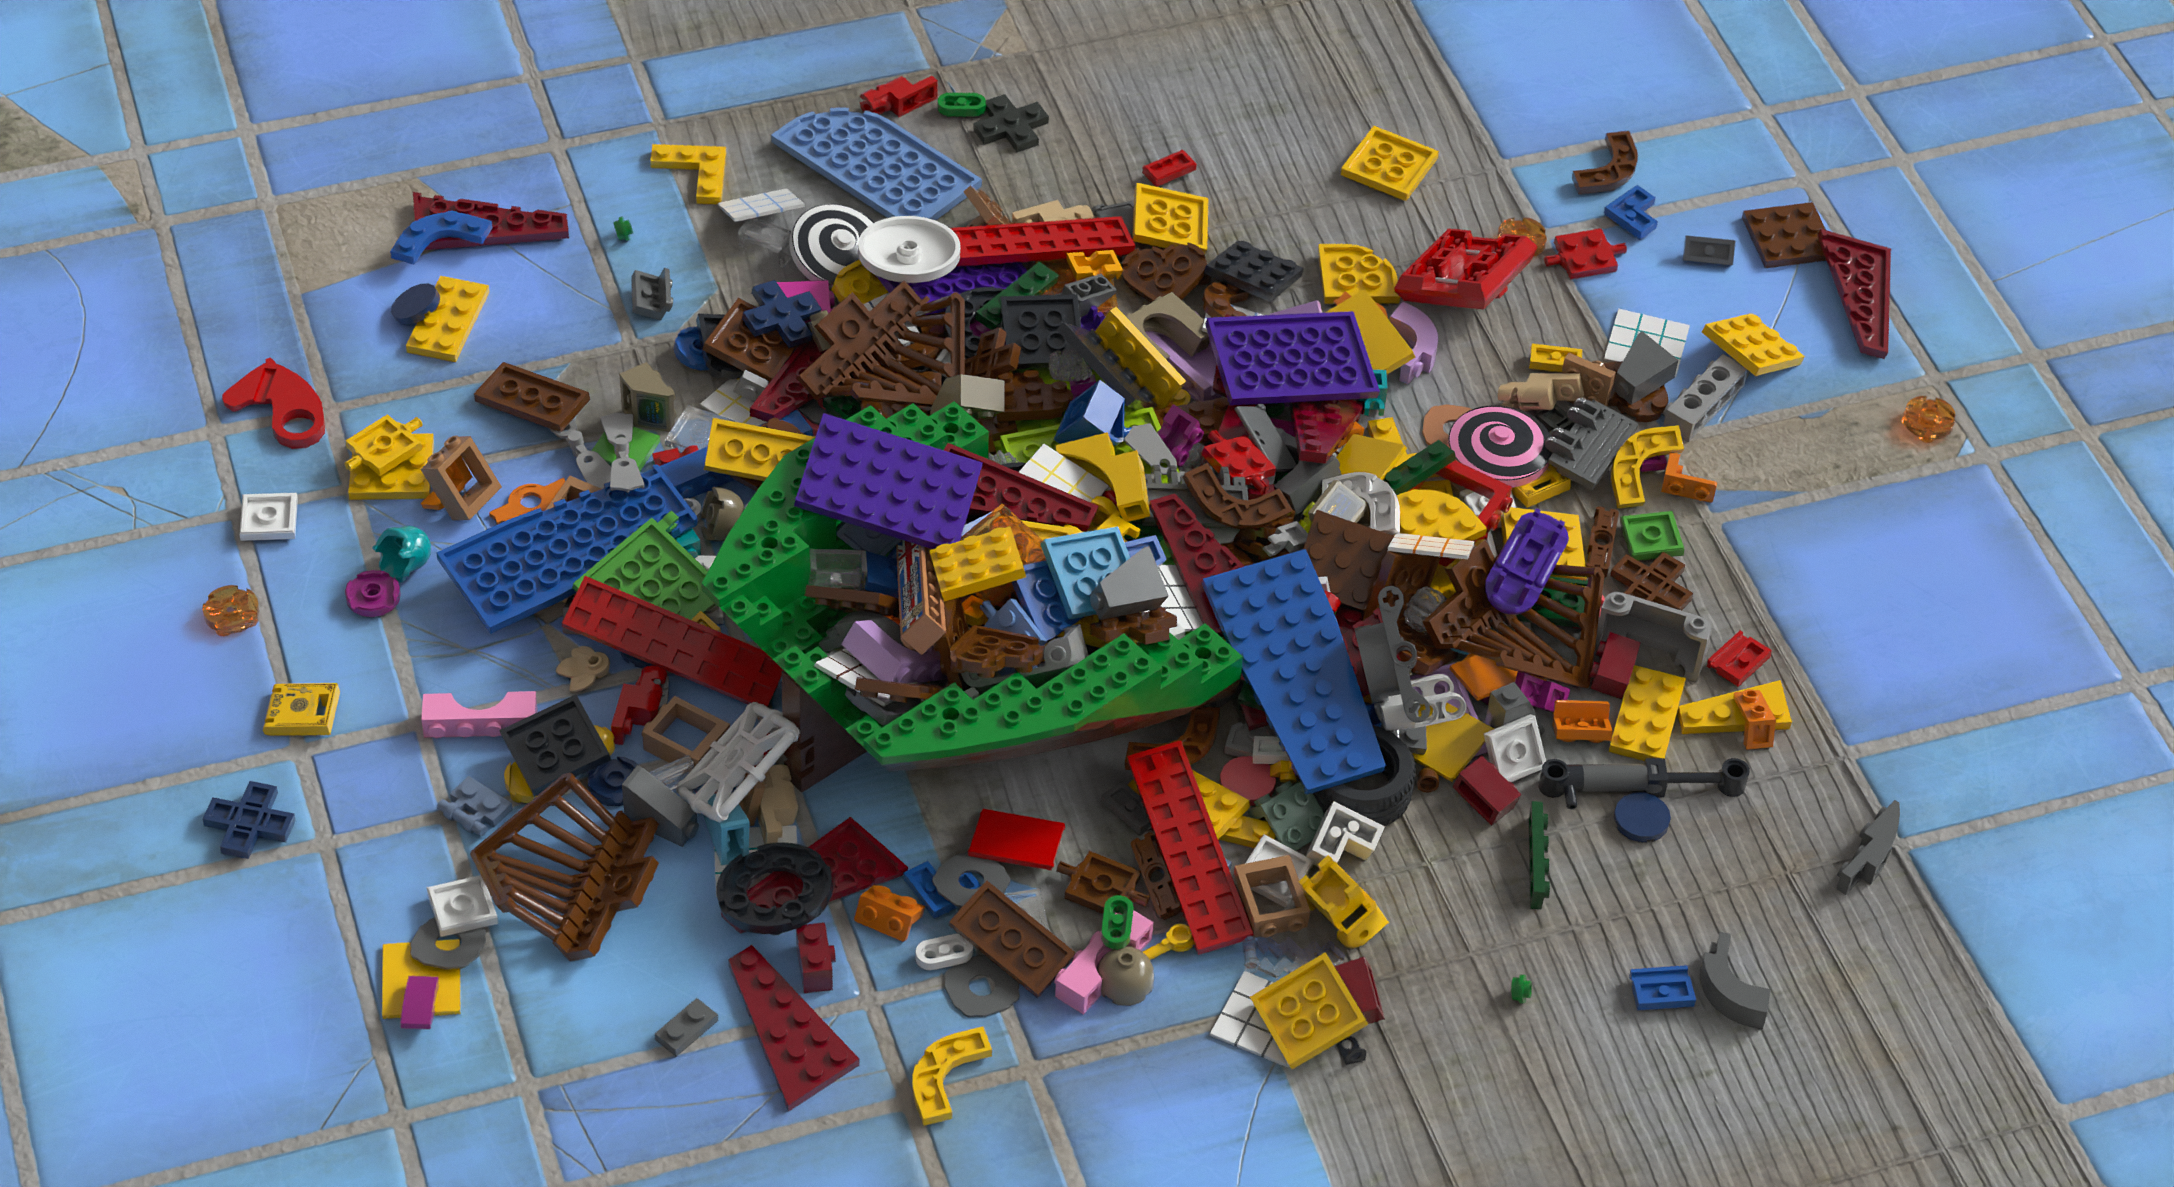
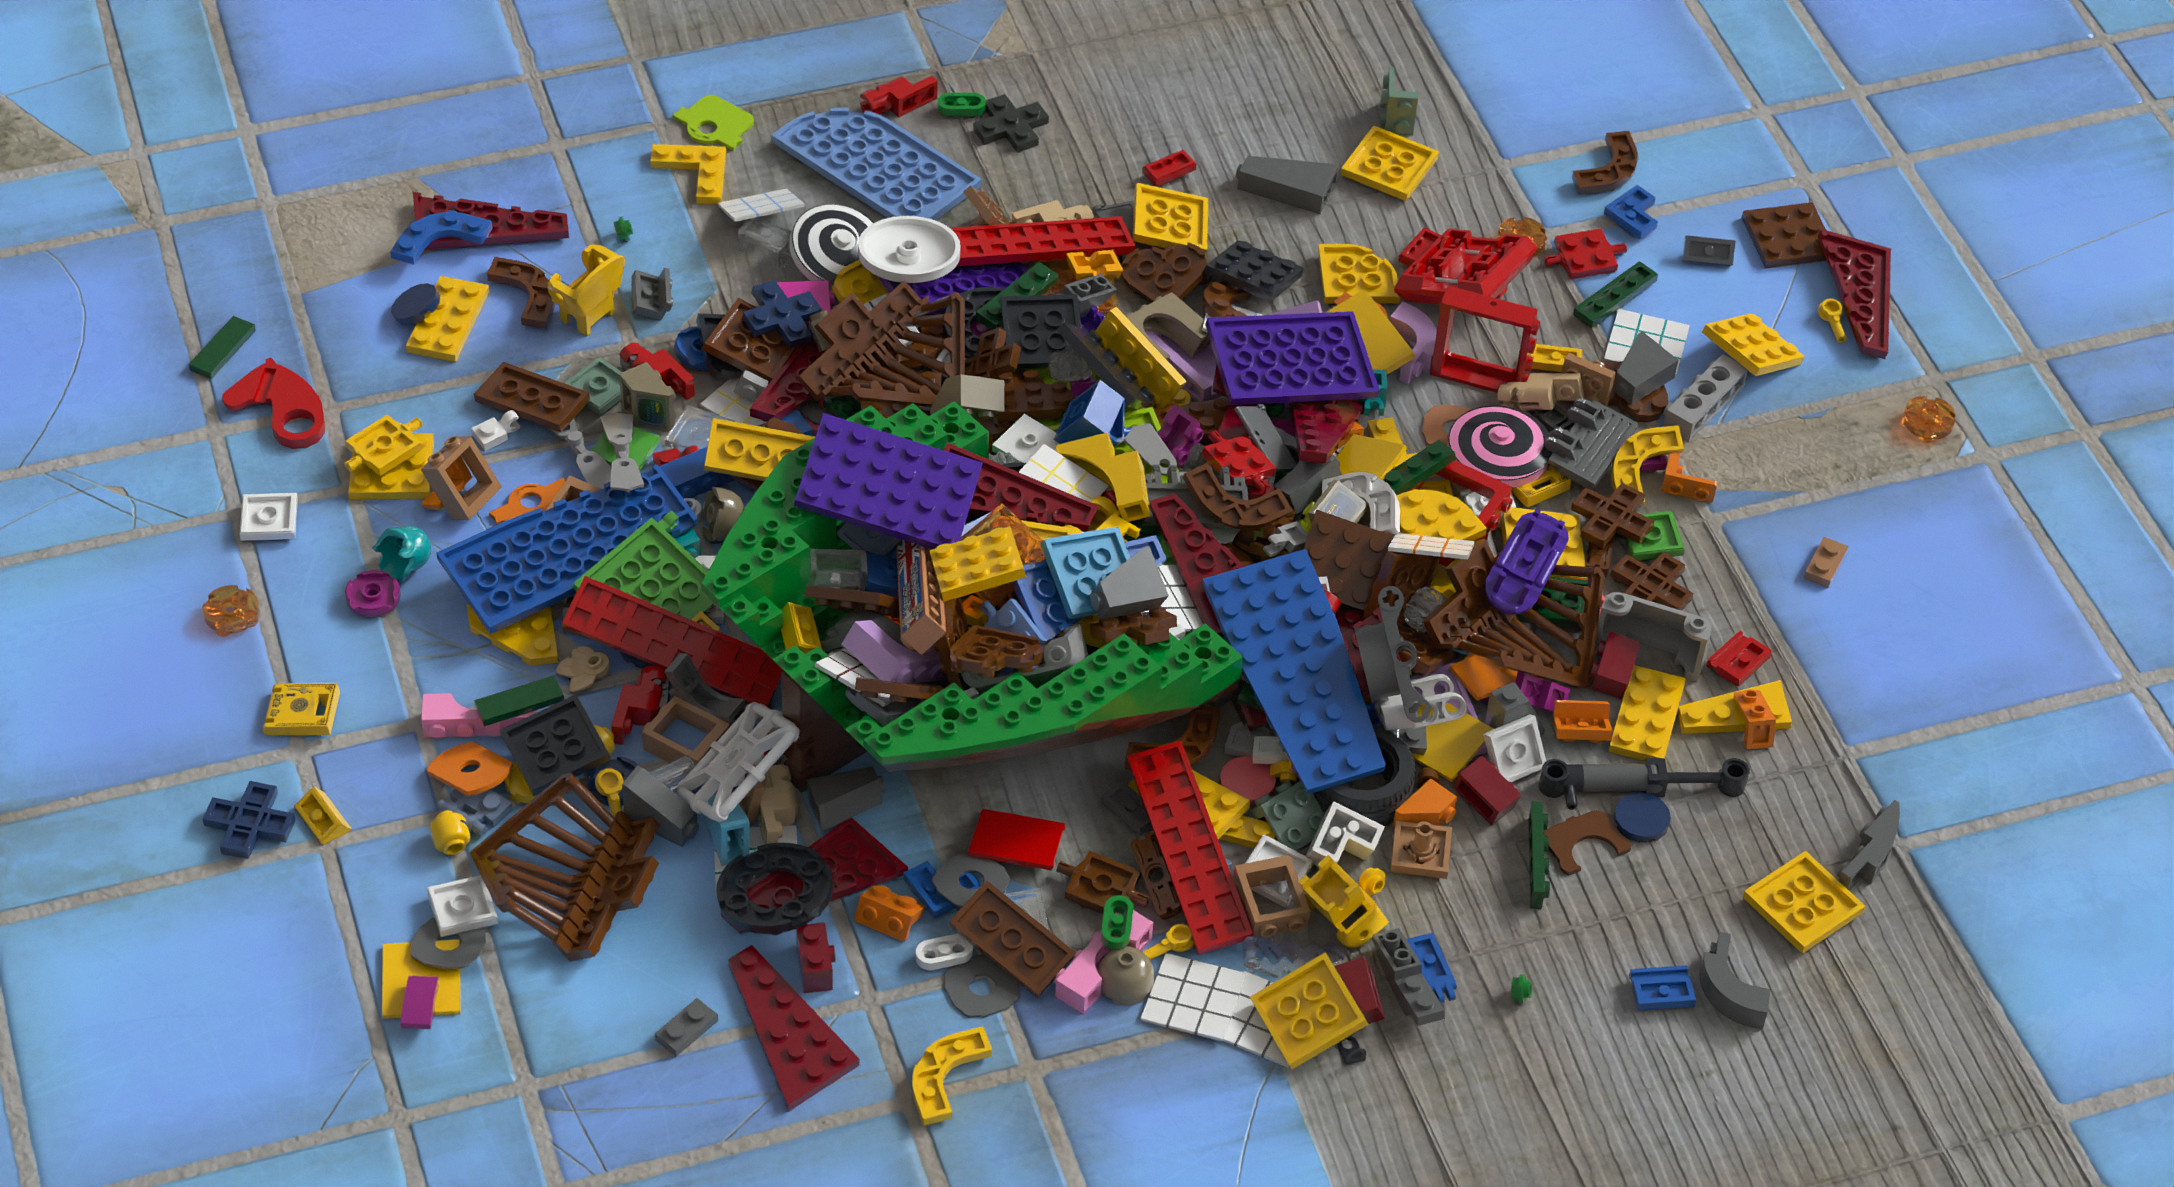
(222, 347): none -> dark green tile
(321, 816): none -> yellow slope
(449, 764): none -> orange piece
(450, 832): none -> yellow head
(495, 432): none -> white plate
(519, 700): none -> dark green tile
(529, 638): none -> yellow plate
(532, 281): none -> reddish brown plate
(592, 292): none -> yellow piece
(601, 382): none -> sand green plate
(609, 783): none -> yellow plate
(670, 370): none -> red plate
(691, 688): none -> dark grey arch
(726, 117): none -> lime piece
(799, 628): none -> yellow slope
(844, 795): none -> dark grey slope
(1025, 439): none -> white plate
(1193, 997): none -> white piece
(1289, 181): none -> dark grey slope
(1372, 881): none -> yellow plate
(1399, 107): none -> sand green bracket
(1406, 977): none -> dark grey slope
(1418, 246): none -> red plate
(1422, 844): none -> medium nougat plate
(1428, 804): none -> orange slope
(1434, 966): none -> blue hinge
(1469, 370): none -> red piece
(1575, 829): none -> reddish brown piece
(1612, 515): none -> reddish brown plate
(1615, 294): none -> dark green plate
(1803, 902): none -> yellow plate
(1826, 562): none -> medium nougat plate
(1831, 311): none -> yellow plate

